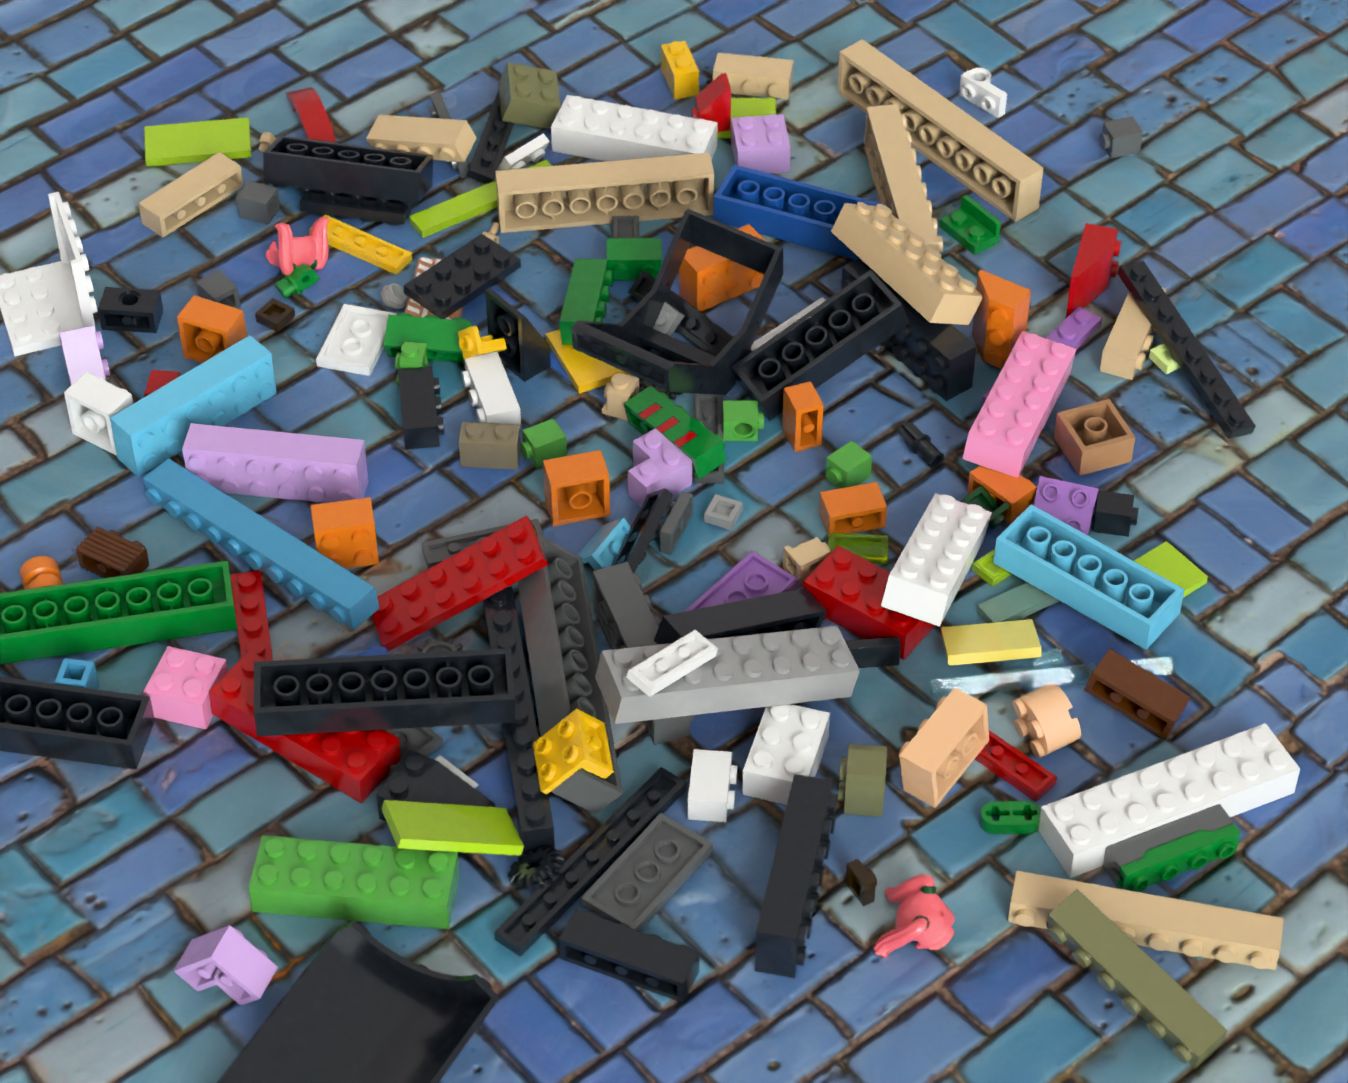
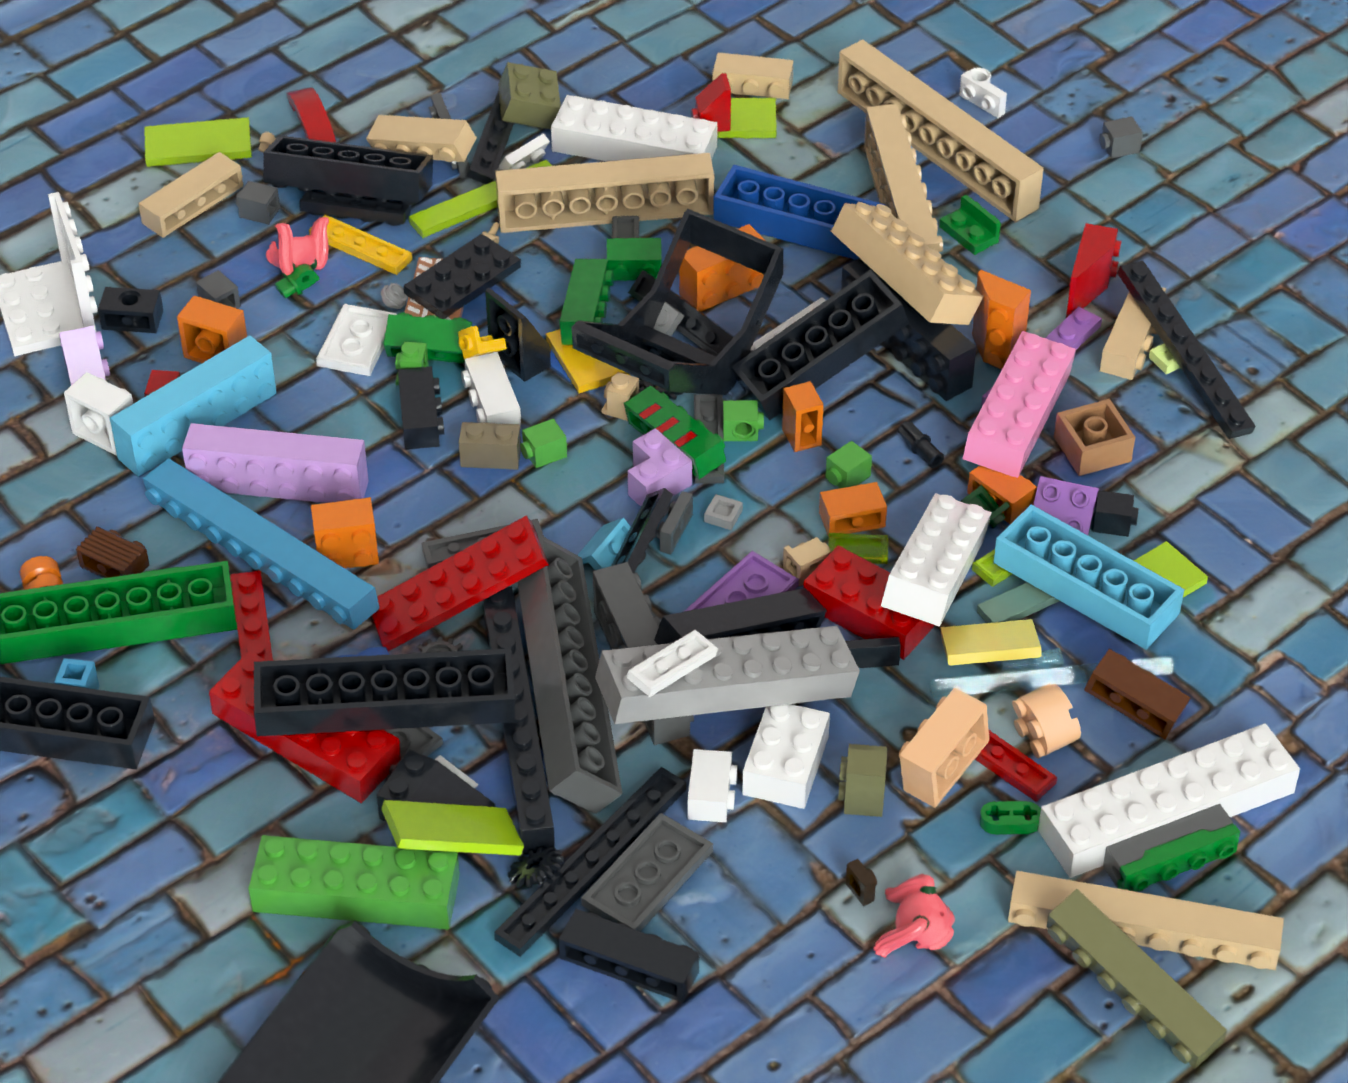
(182, 686): bright pink brick -> none
(226, 961): lavender brick -> none
(275, 315): dark brown plate -> none
(571, 745): yellow bracket -> none
(576, 487): orange brick -> none
(679, 70): yellow brick -> none
(761, 143): lavender brick -> none
(796, 876): black brick -> none

